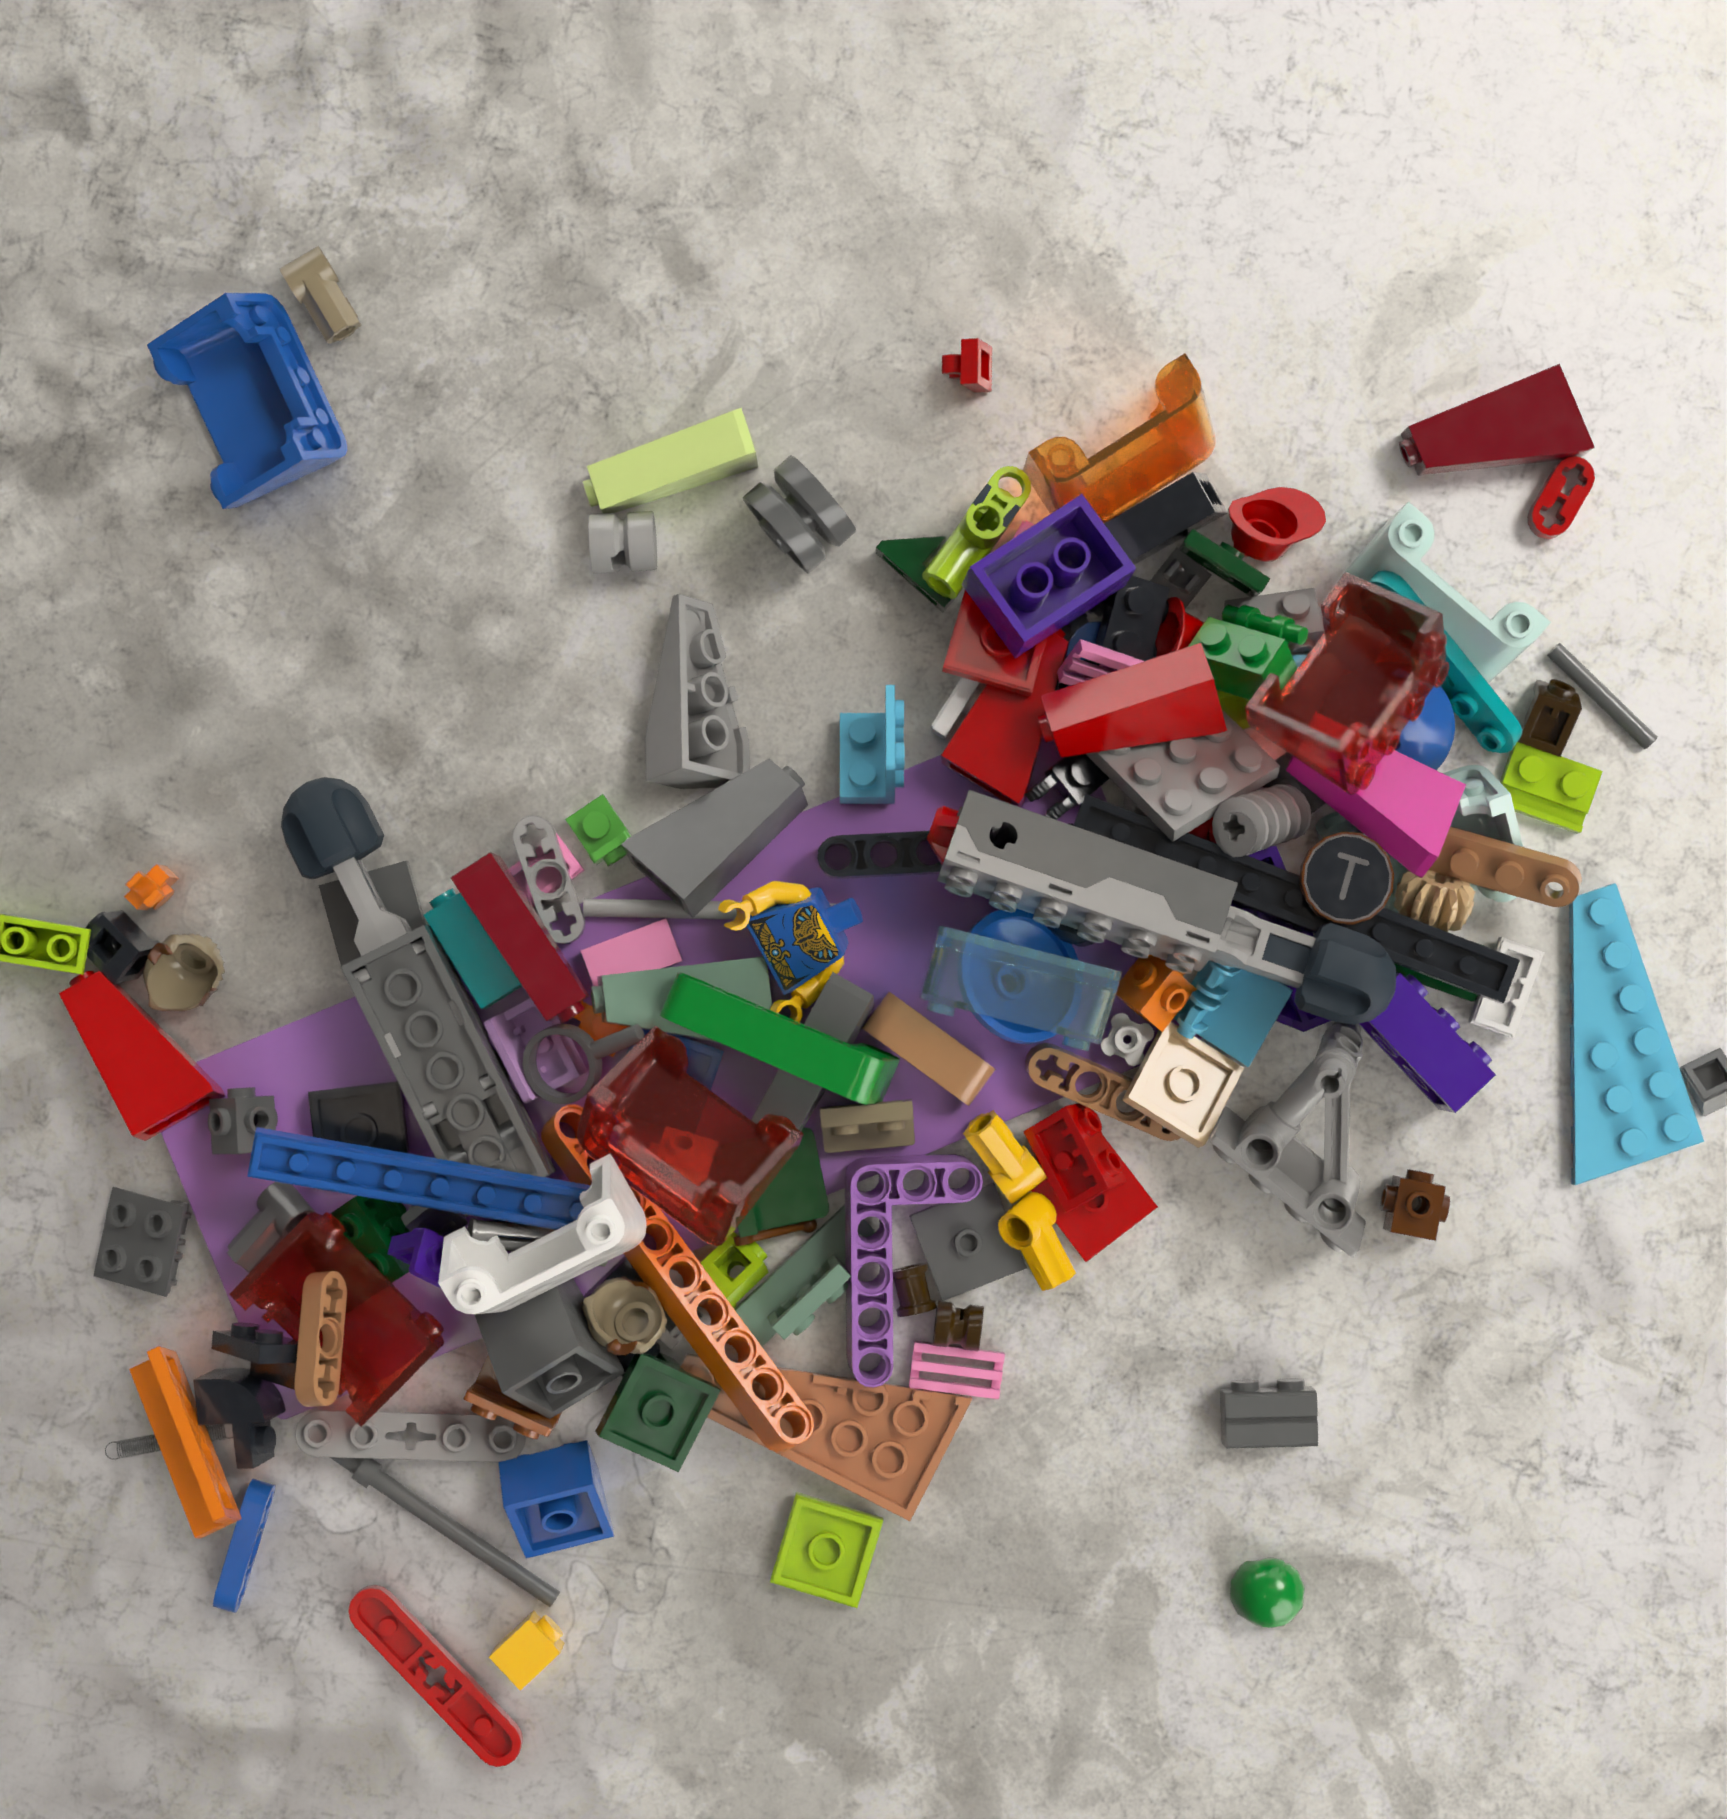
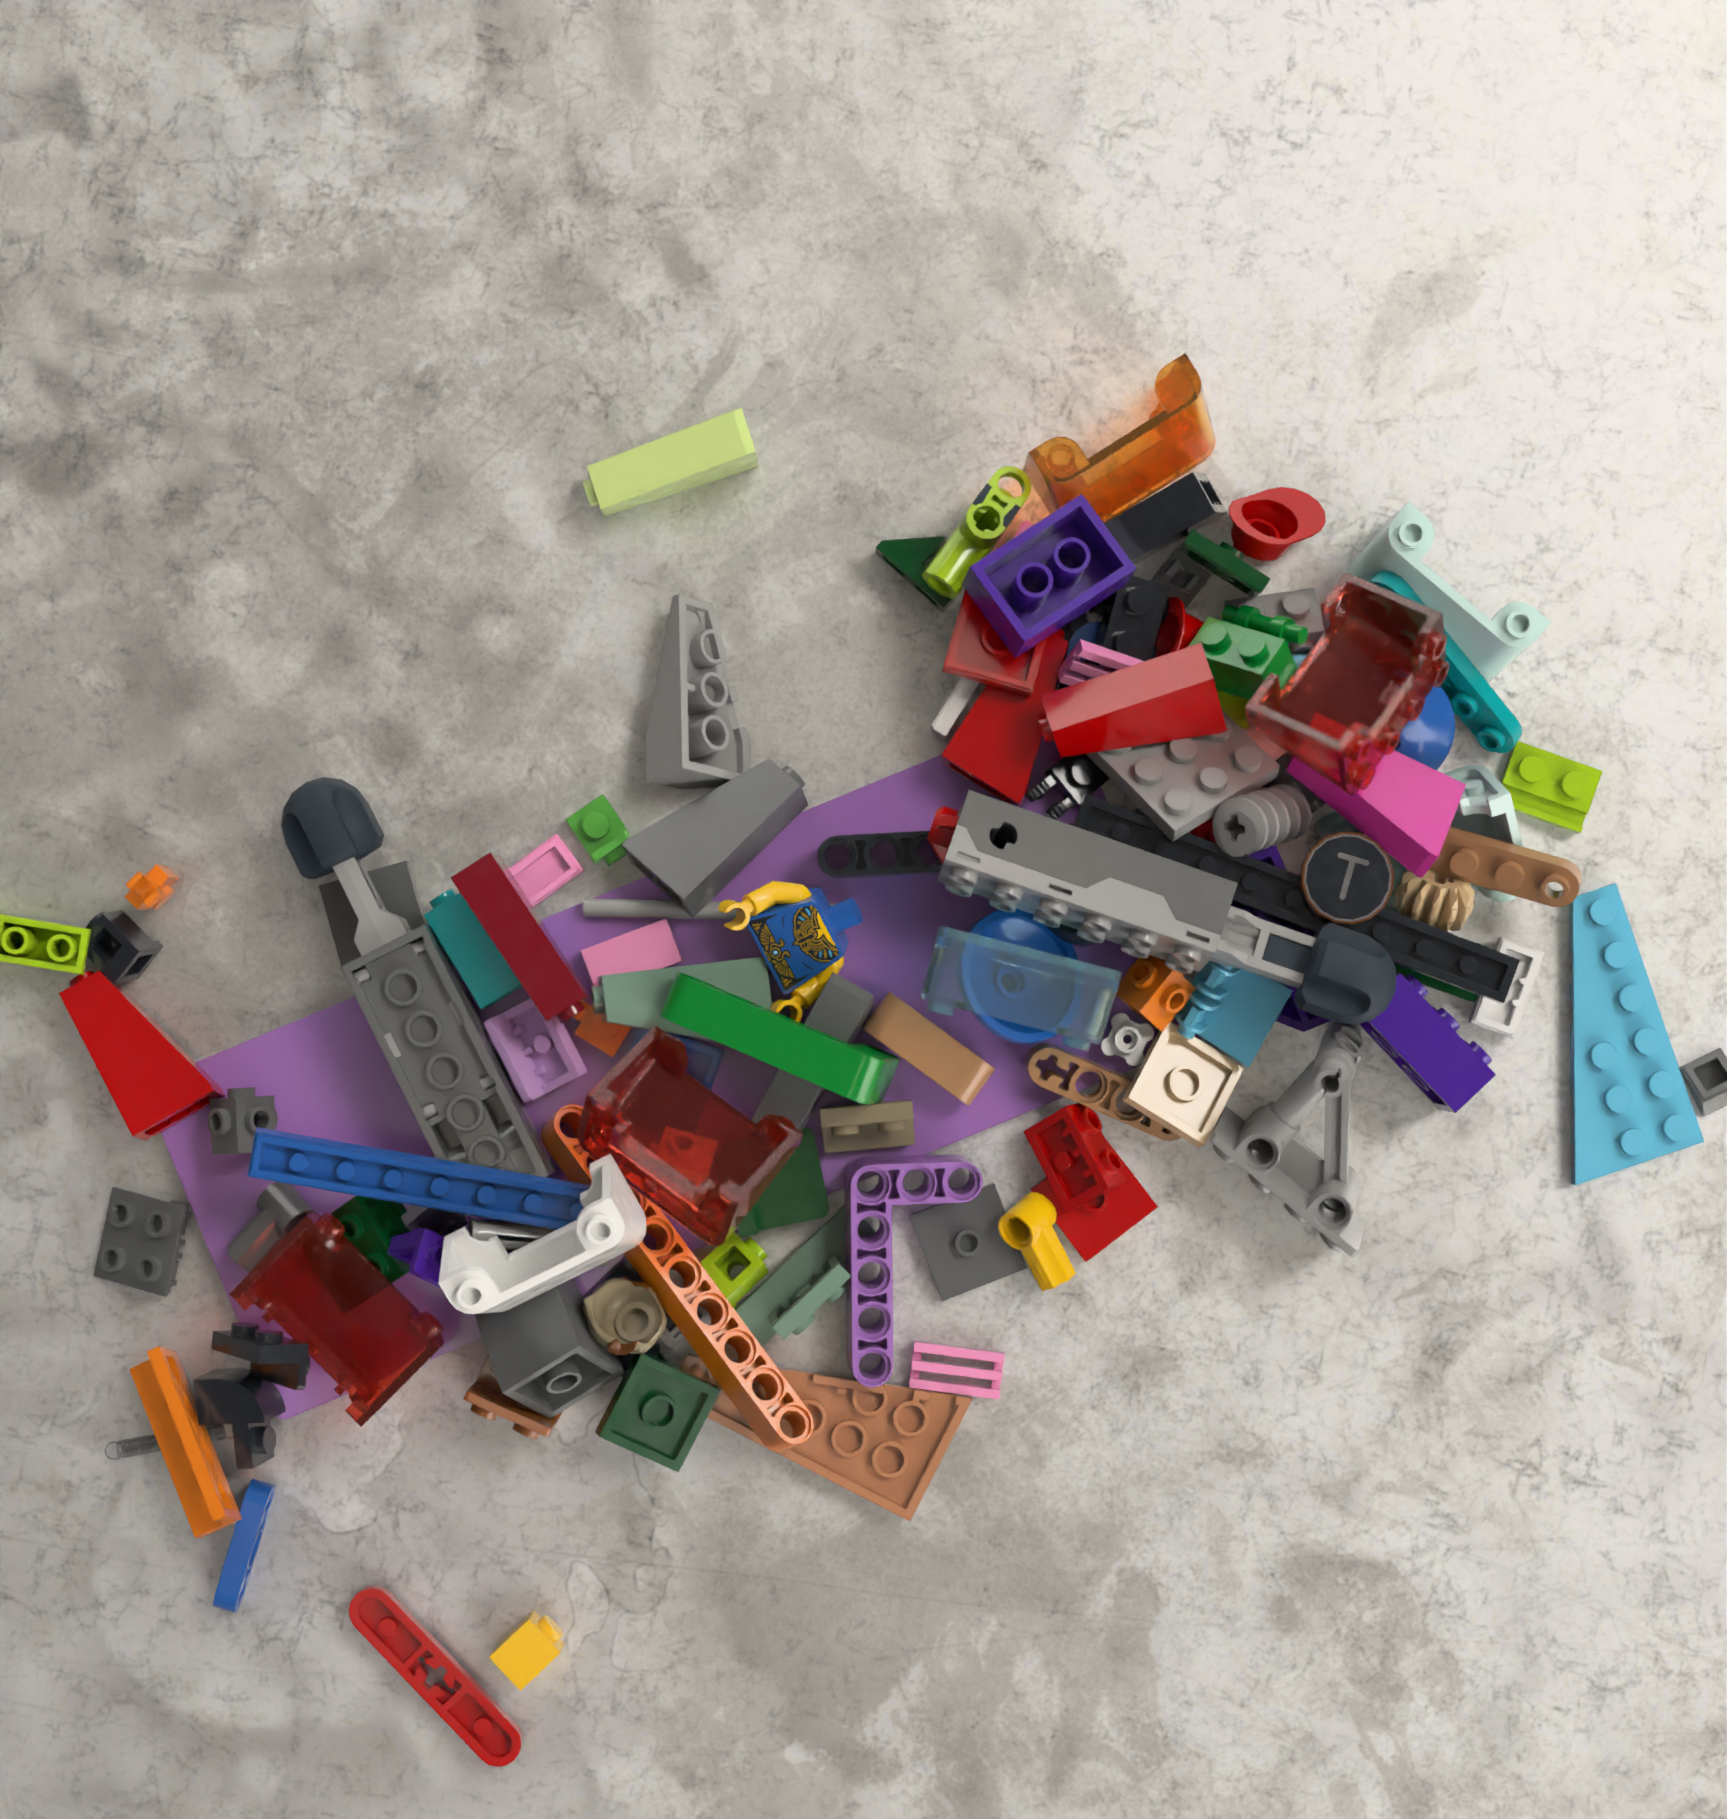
(182, 972): dark tan hair -> none
(252, 394): blue windscreen -> none
(316, 286): dark tan piece -> none
(317, 1368): medium nougat beam -> none
(361, 1115): black plate -> none
(368, 1472): dark grey bar -> none
(456, 1439): light grey piece -> none
(548, 844): light grey beam -> none
(555, 1499): blue slope -> none
(593, 1049): dark grey piece -> none
(622, 542): light grey wheel -> none
(793, 519): dark grey wheel -> none
(806, 1226): reddish brown hinge -> none
(826, 1550): lime plate -> none
(872, 753): medium azure bracket -> none
(912, 1290): dark brown bush -> none
(958, 1326): dark brown wheel -> none
(972, 366): red tile -> none
(1009, 1163): yellow piece -> none
(1267, 1592): green hair -> none
(1269, 1414): dark grey brick -> none
(1431, 1207): reddish brown brick -> none
(1507, 427): dark red slope -> none
(1551, 716): dark brown bracket -> none
(1569, 503): red beam -> none
(1602, 696): dark grey bar -> none

